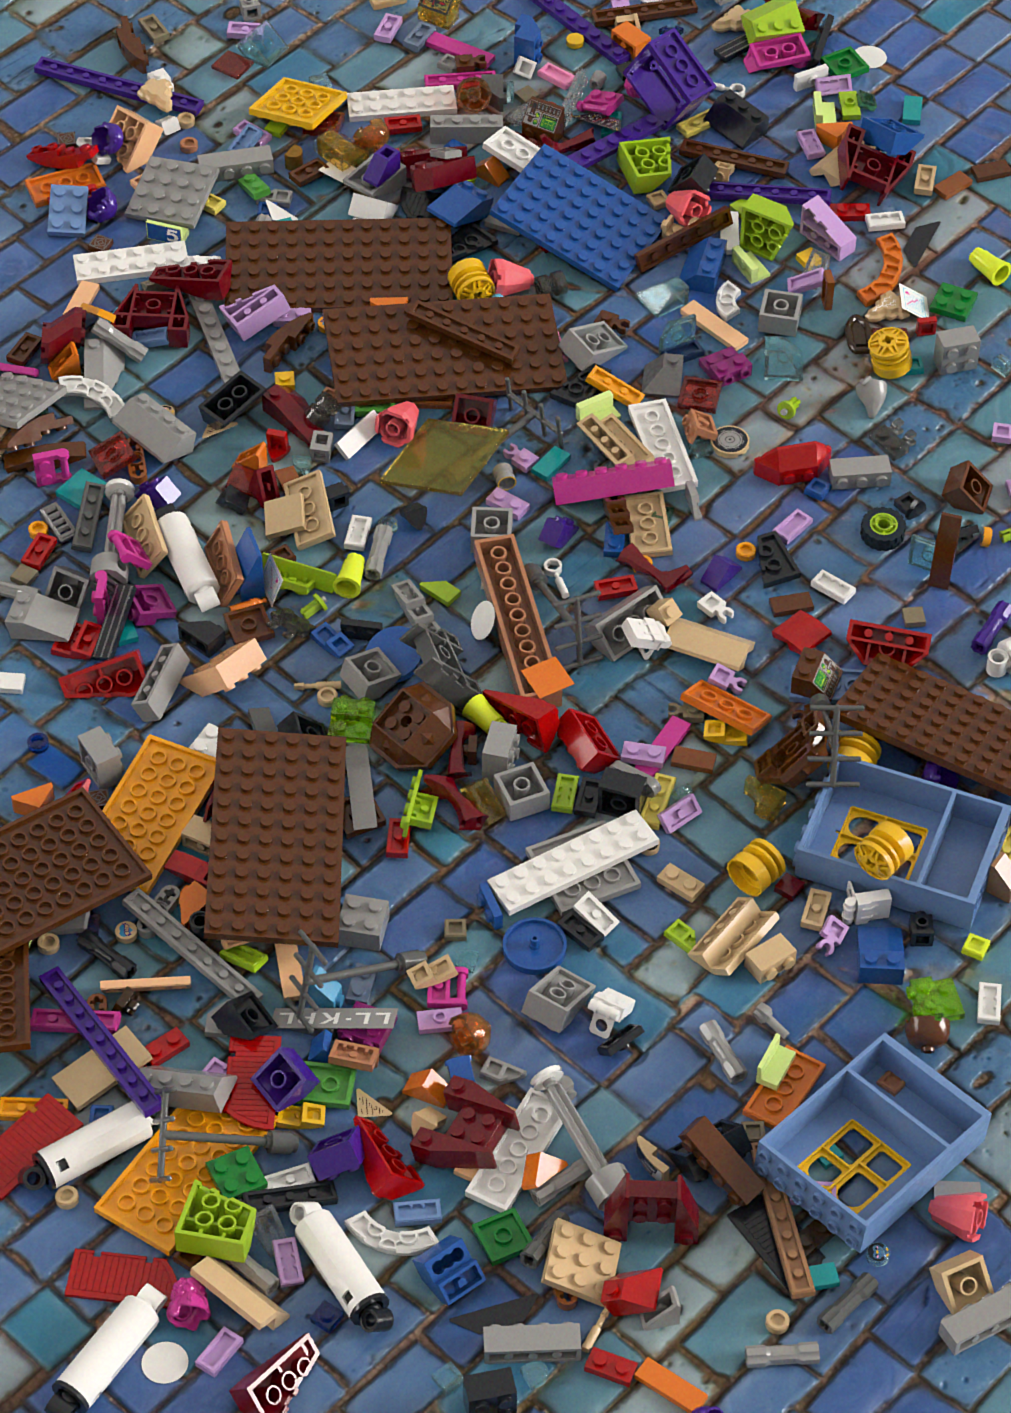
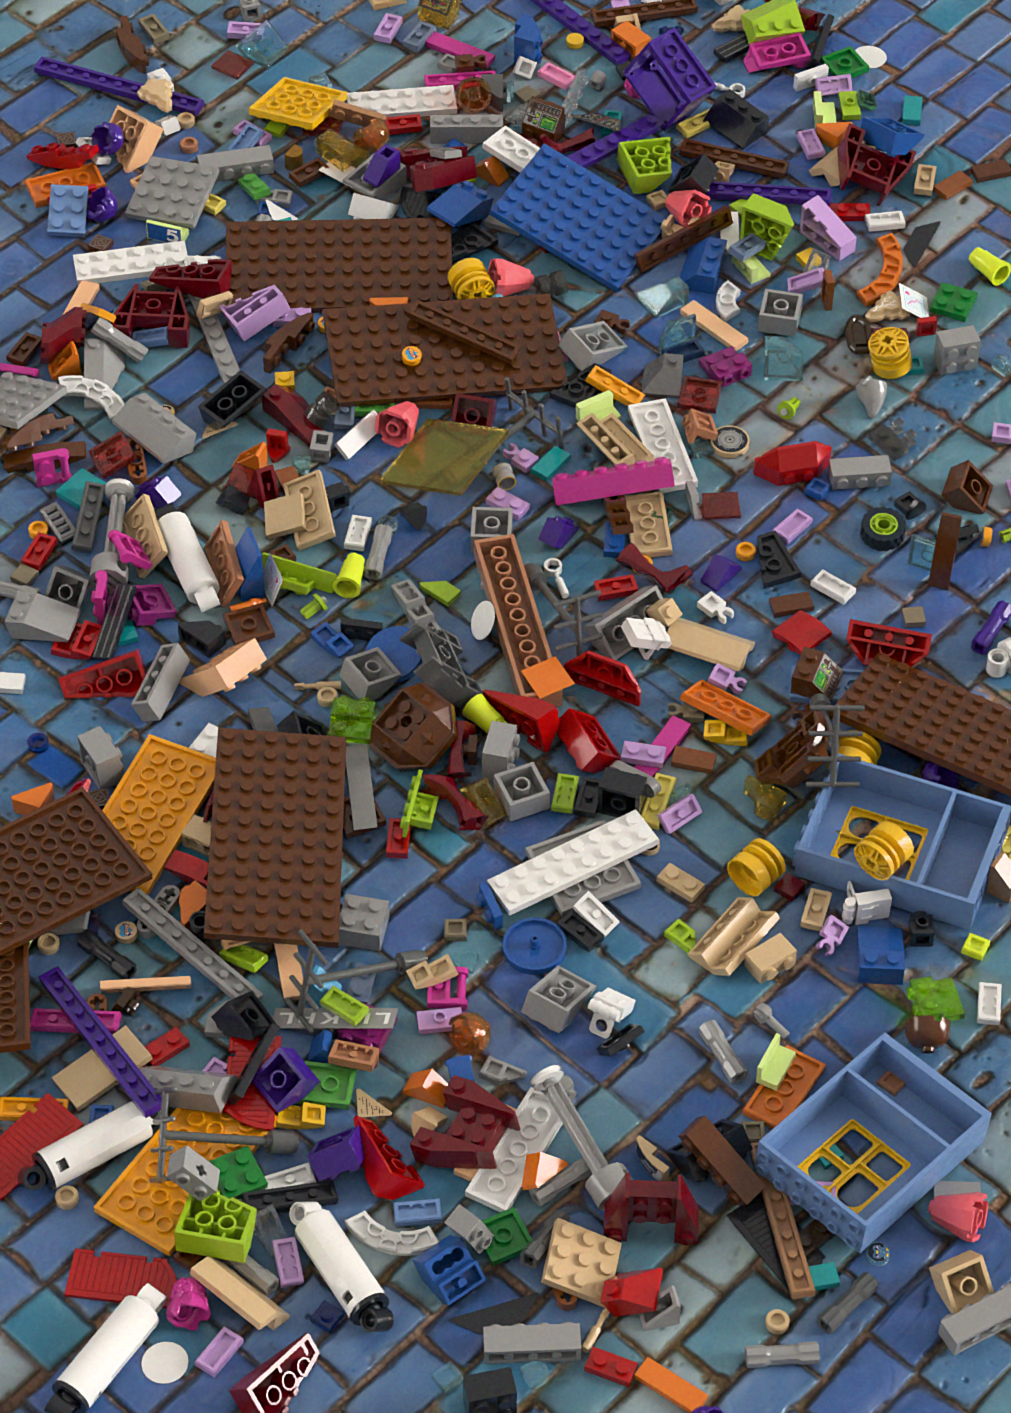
(193, 1173): none -> light grey brick
(210, 305): none -> tan tile
(253, 1063): none -> black tile
(291, 621): clear smoke plate -> none
(344, 1006): none -> lime plate
(353, 114): none -> medium nougat plate
(411, 356): none -> light orange tile
(470, 1229): none -> light grey brick
(601, 102): dark pink plate -> none
(604, 676): none -> red wedge
(721, 505): none -> clear red piece
(747, 247): none -> sand blue plate

